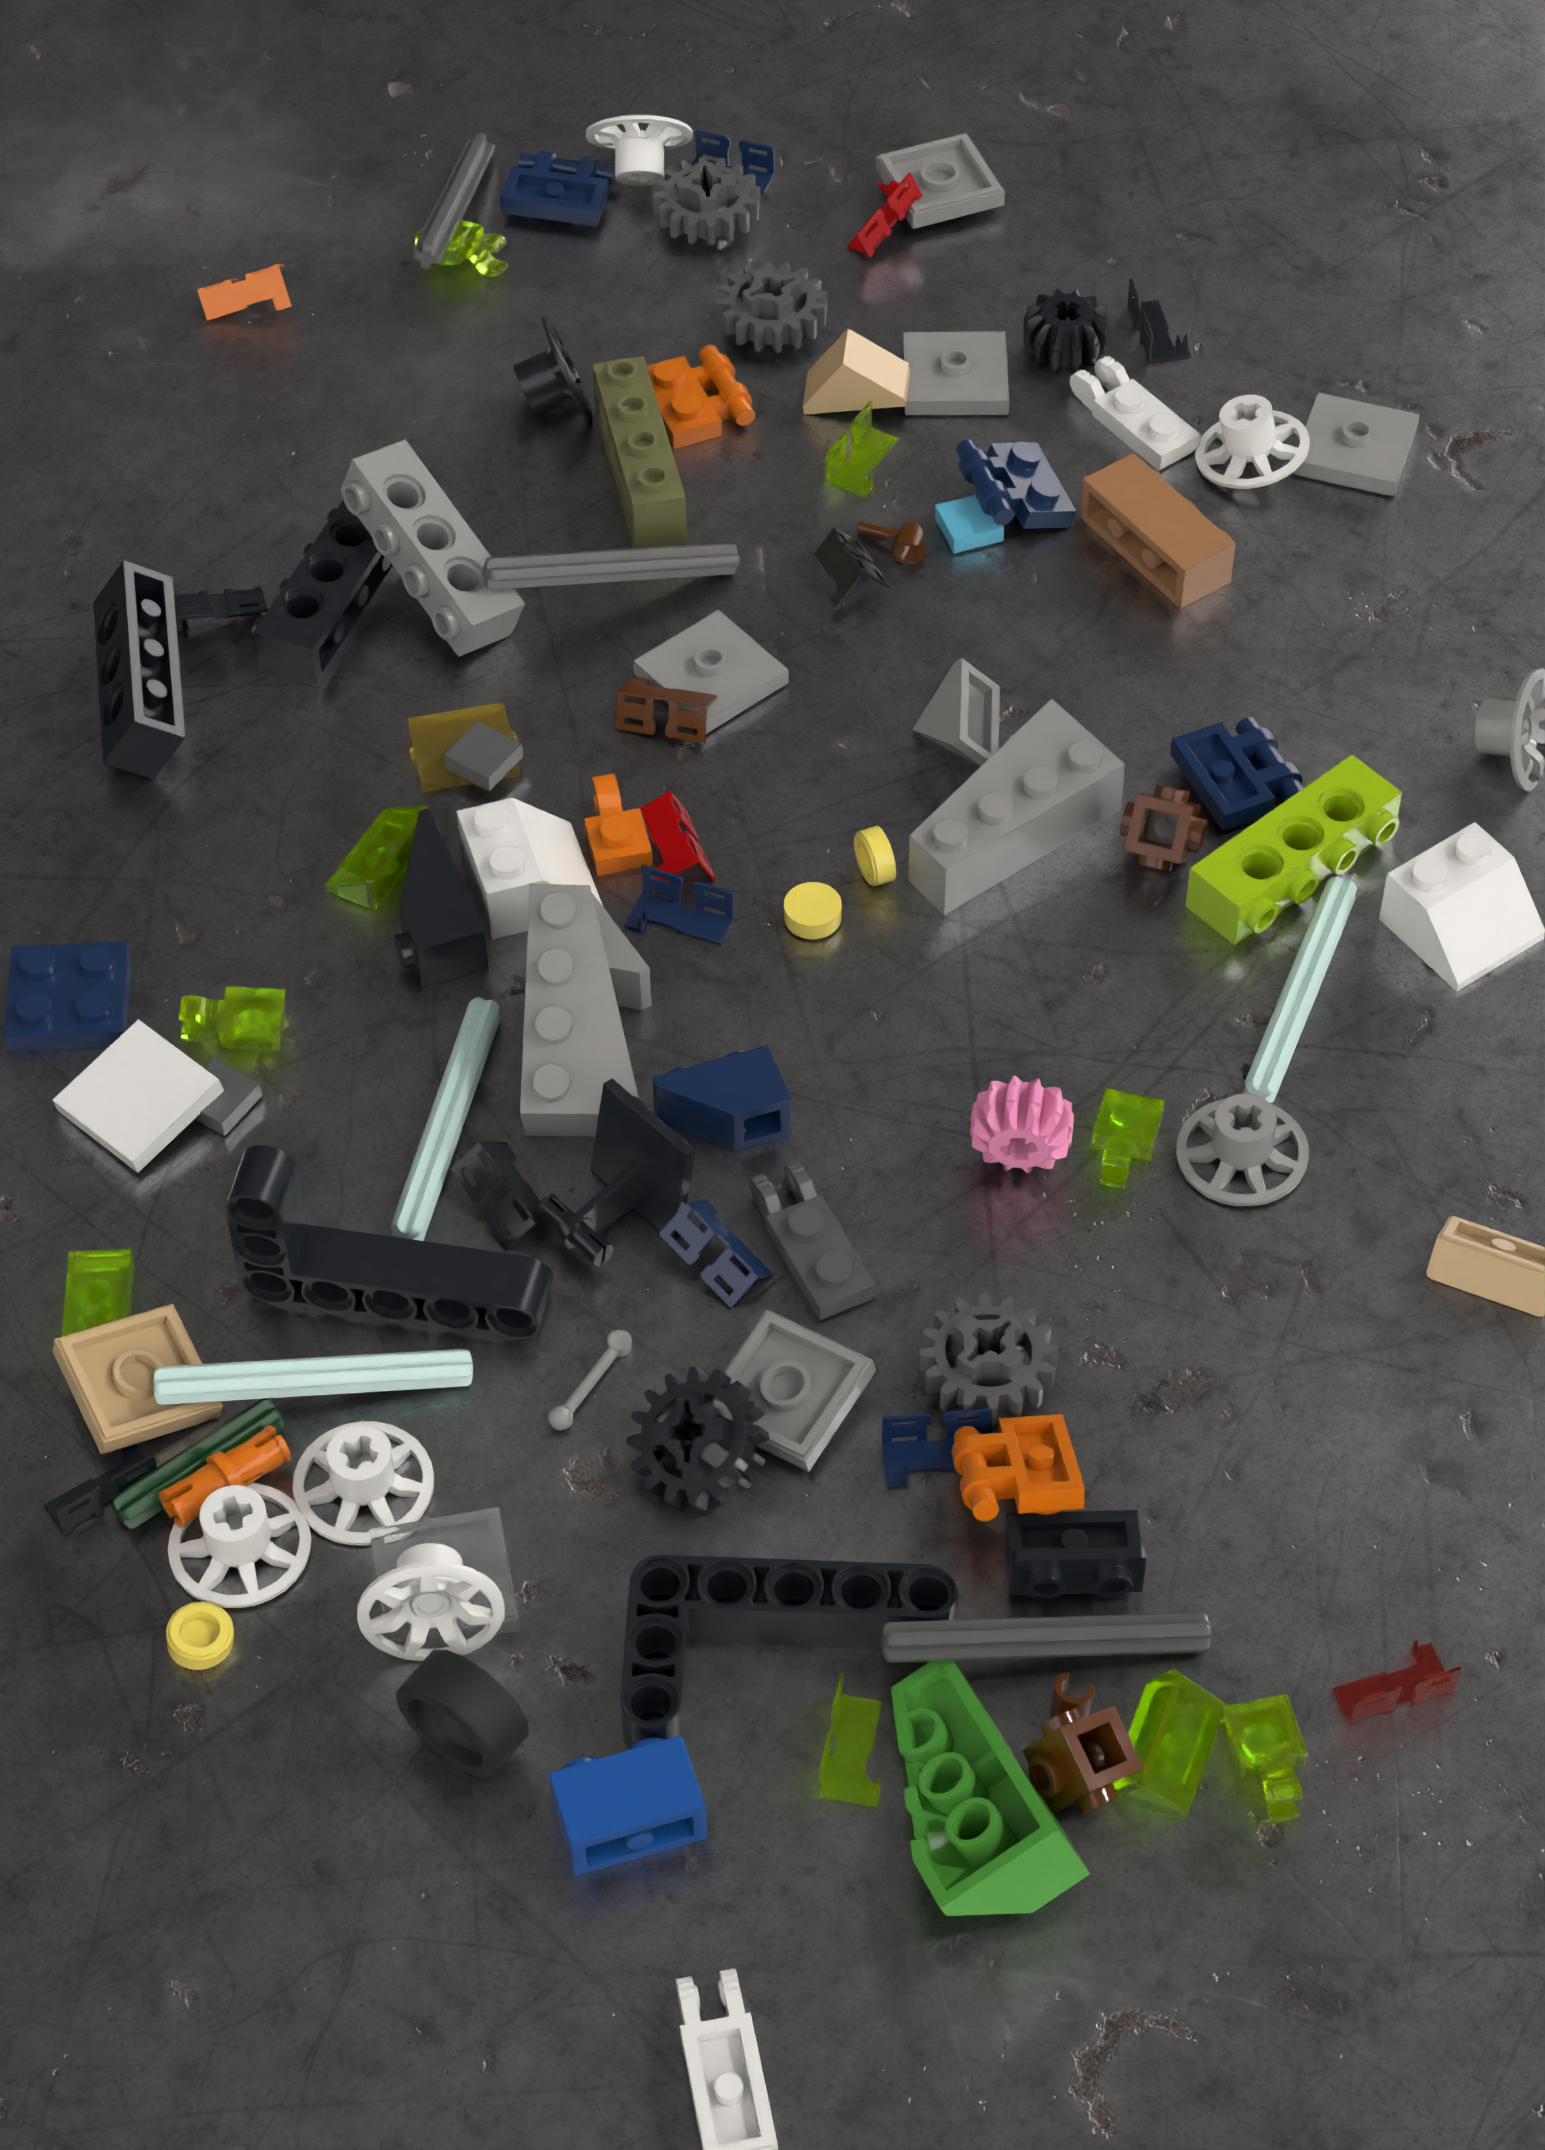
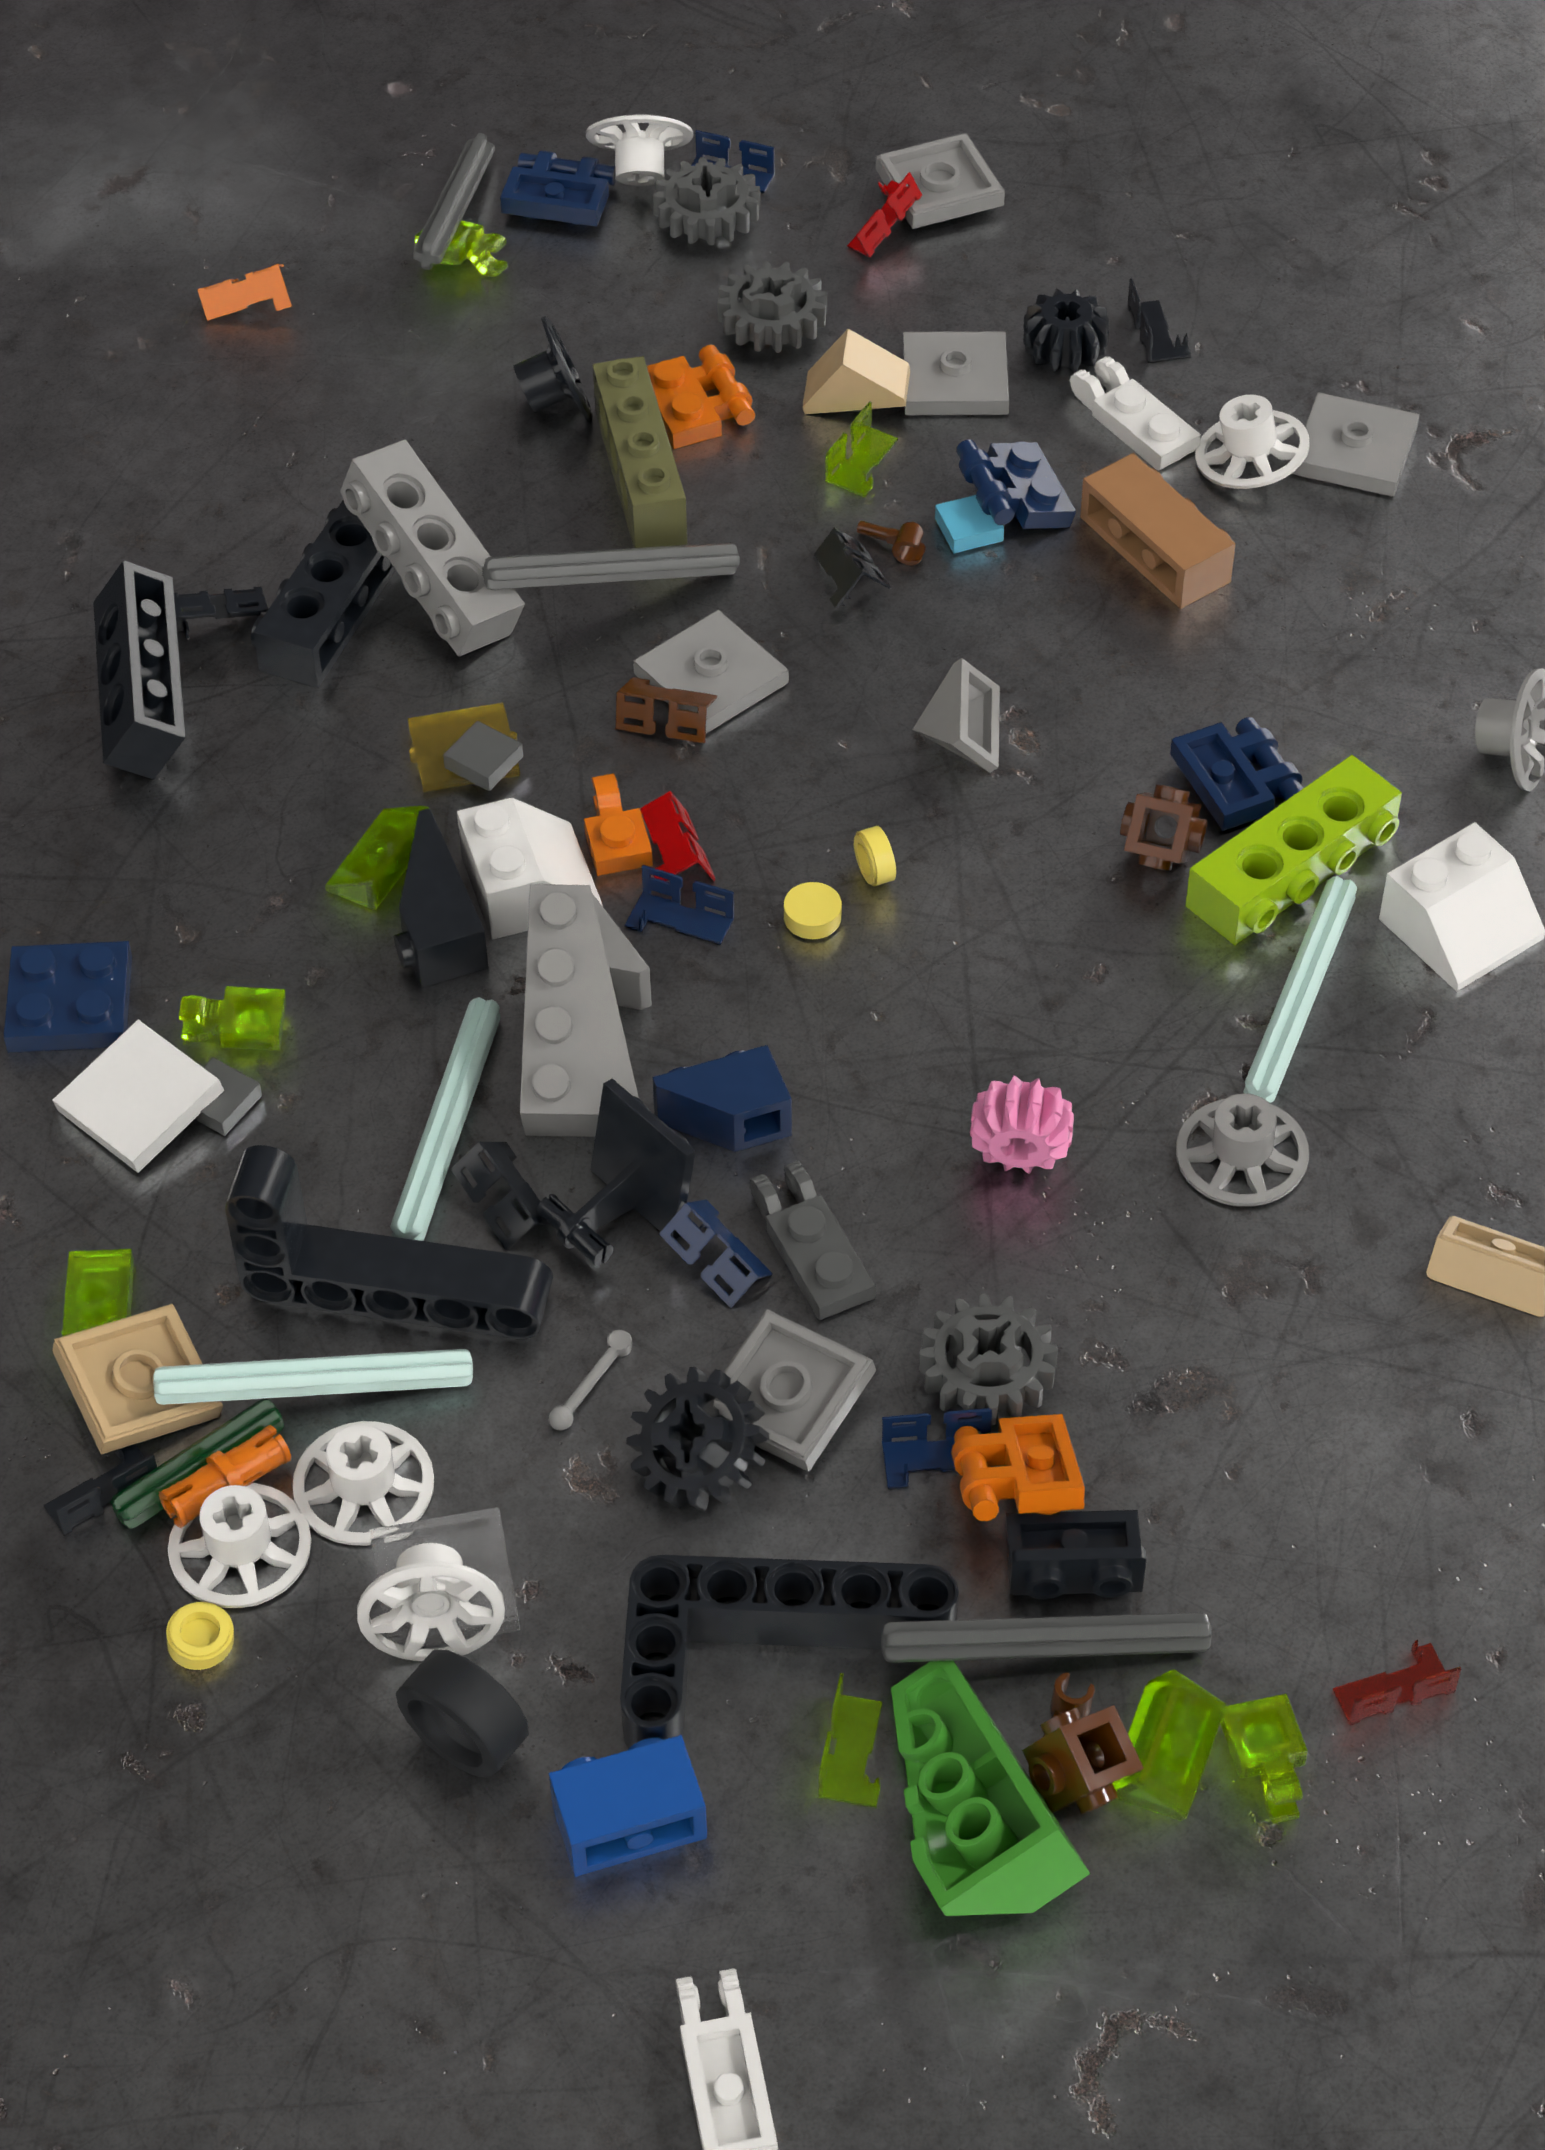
(1015, 809): light grey wedge -> none
(1125, 1130): clear neon green plate -> none

